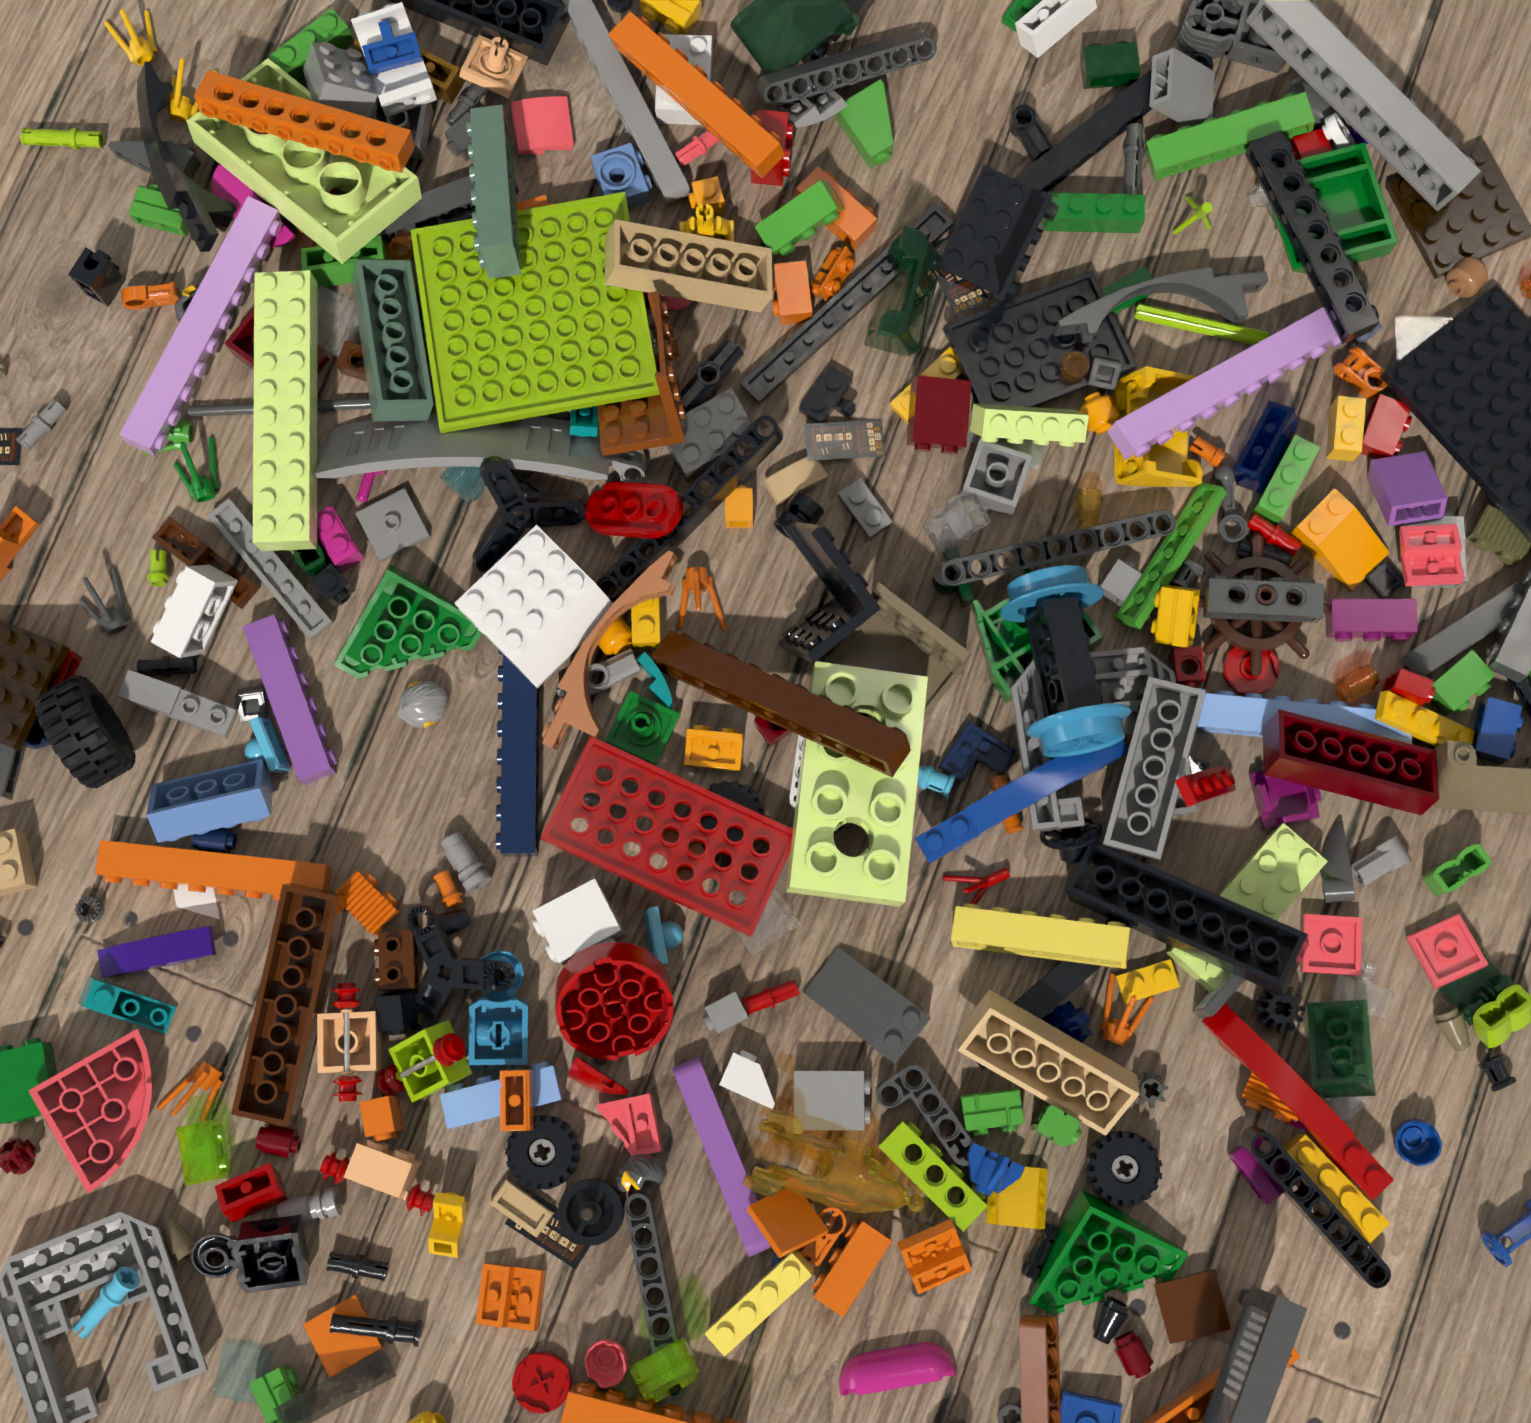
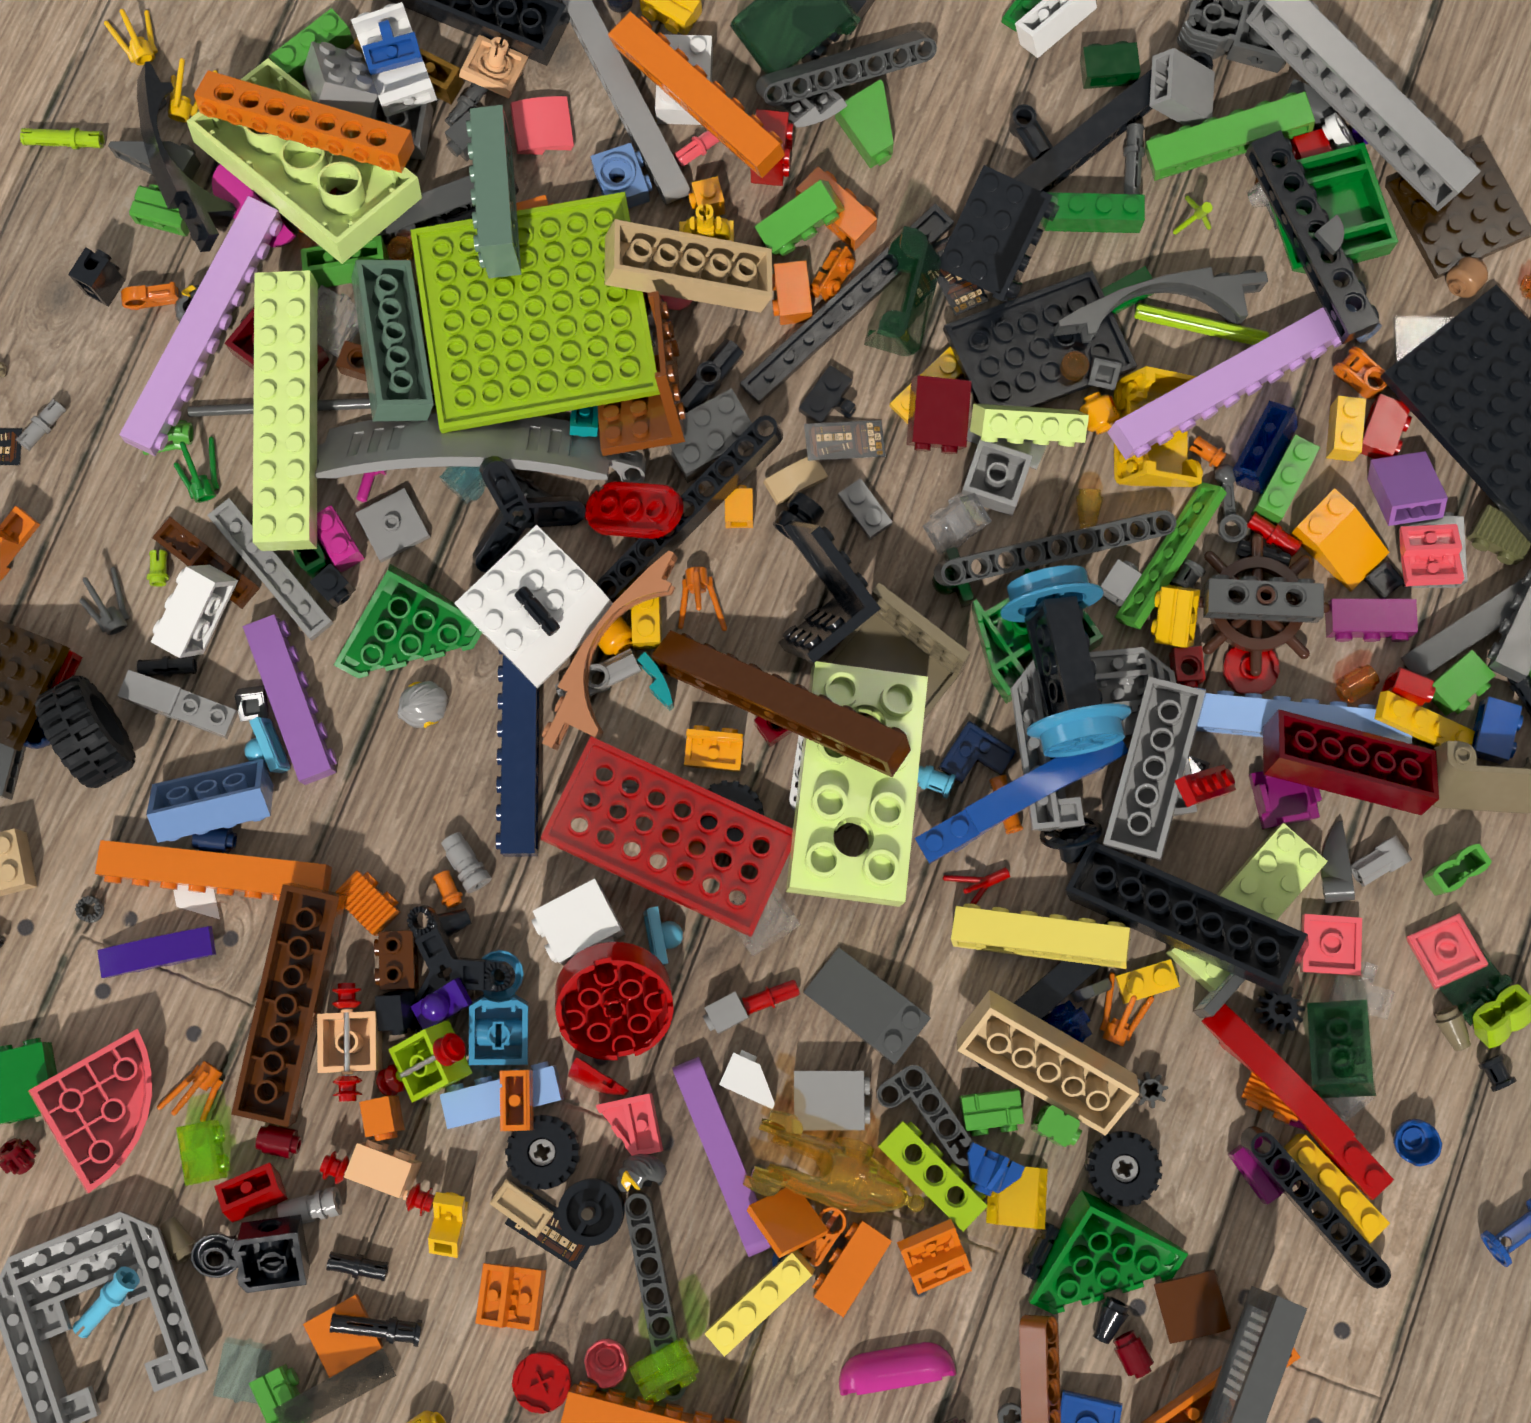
(126, 1005): teal slope -> none
(441, 1004): none -> dark purple tile
(537, 611): none -> black axle
(643, 728): green plate -> none
(1091, 991): none -> dark grey tile
(1331, 234): none -> dark grey tile

